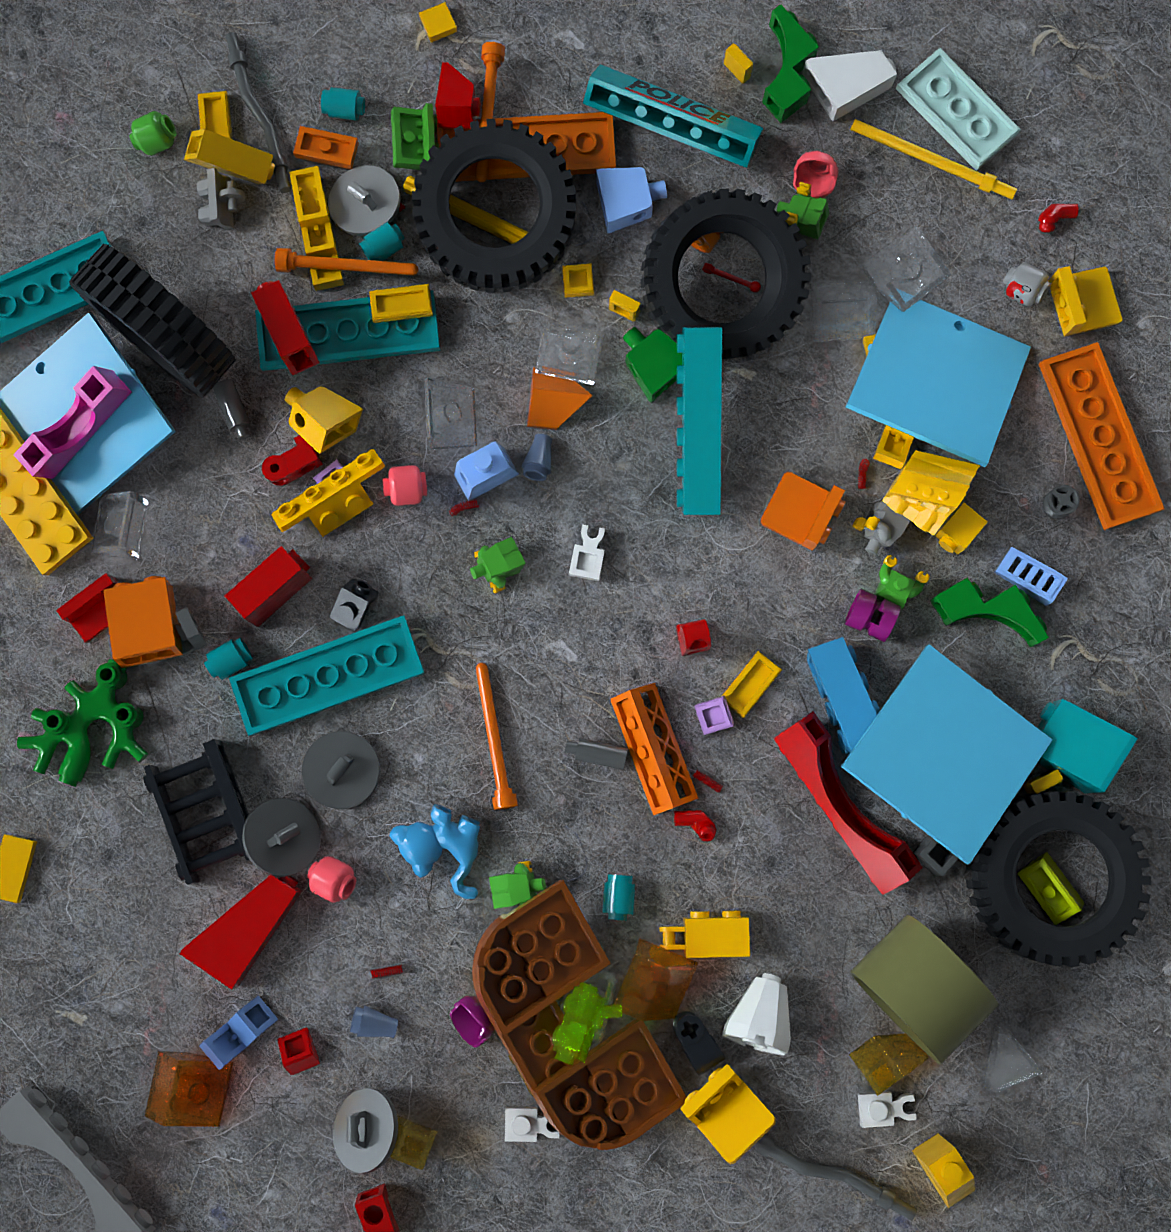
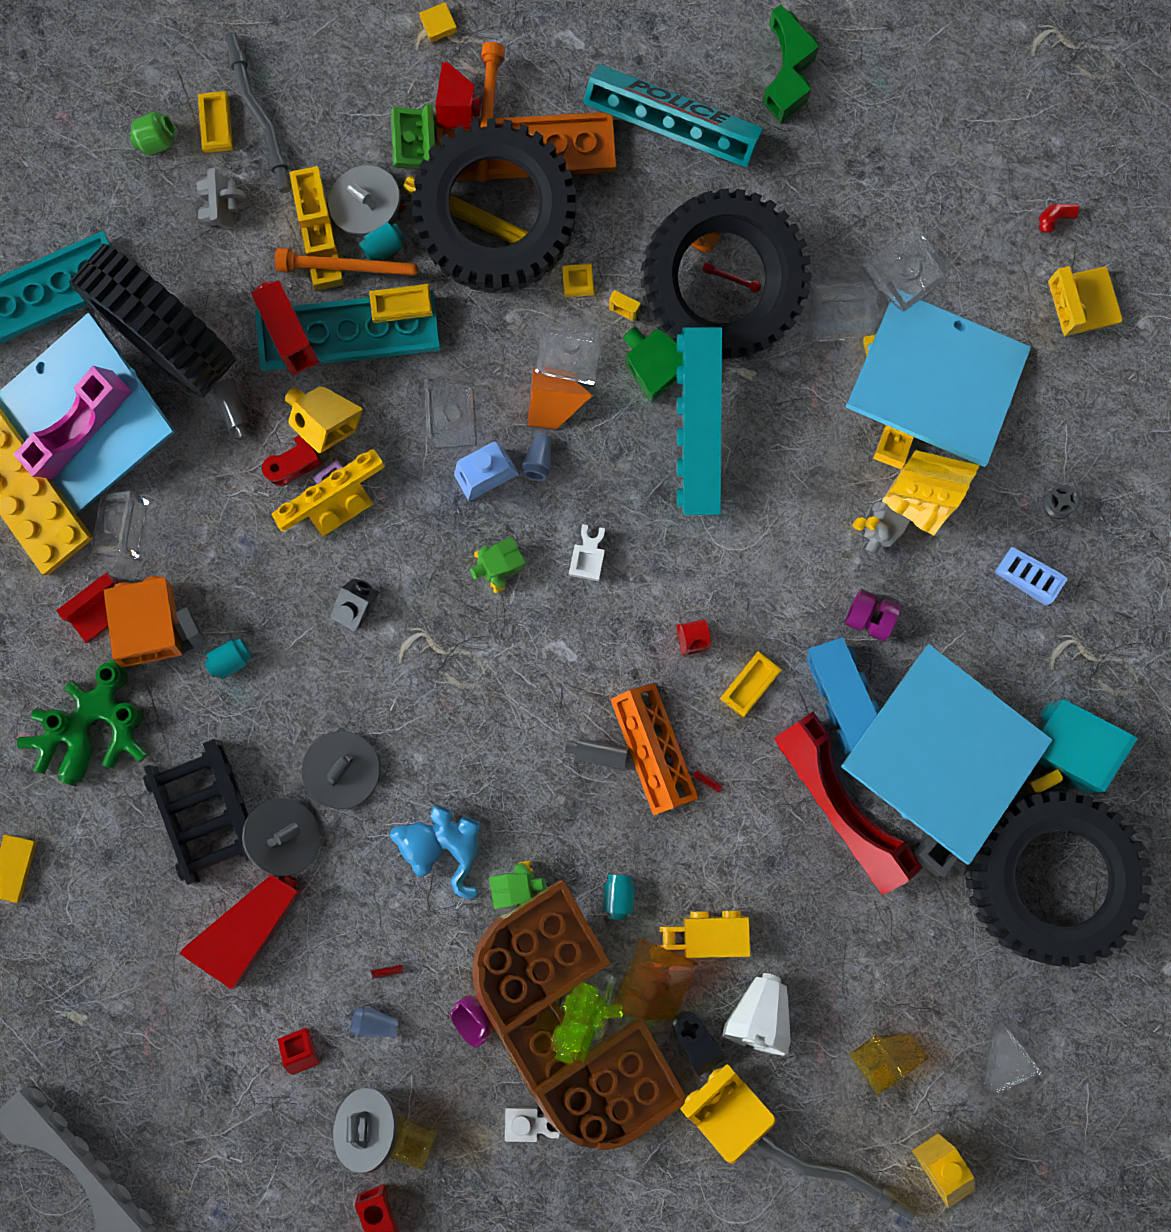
(187, 1090): clear orange slope -> none
(229, 156): yellow slope -> none
(238, 1032): medium blue slope -> none
(269, 586): red brick -> none
(325, 147): orange plate -> none
(326, 676): teal plate -> none
(331, 879): coral head -> none
(342, 103): teal brick -> none
(405, 485): coral head -> none
(459, 507): red leg -> none
(504, 795): orange piece -> none
(627, 196): light blue torso -> none
(698, 821): red arm -> none
(714, 715): lavender tile -> none
(738, 63): yellow tile -> none
(802, 510): orange bracket -> none
(806, 211): bright green piece -> none
(818, 170): coral hair -> none
(849, 80): white slope -> none
(862, 484): red leg -> none
(881, 1109): white plate -> none
(896, 586): bright green piece -> none
(924, 988): olive wheel -> none
(958, 109): light aqua plate -> none
(960, 529): yellow brick -> none
(986, 182): yellow bar -> none
(1008, 608): green arch -> none
(1027, 284): light grey head -> none
(1051, 888): neon yellow slope -> none
(1101, 436): orange plate -> none

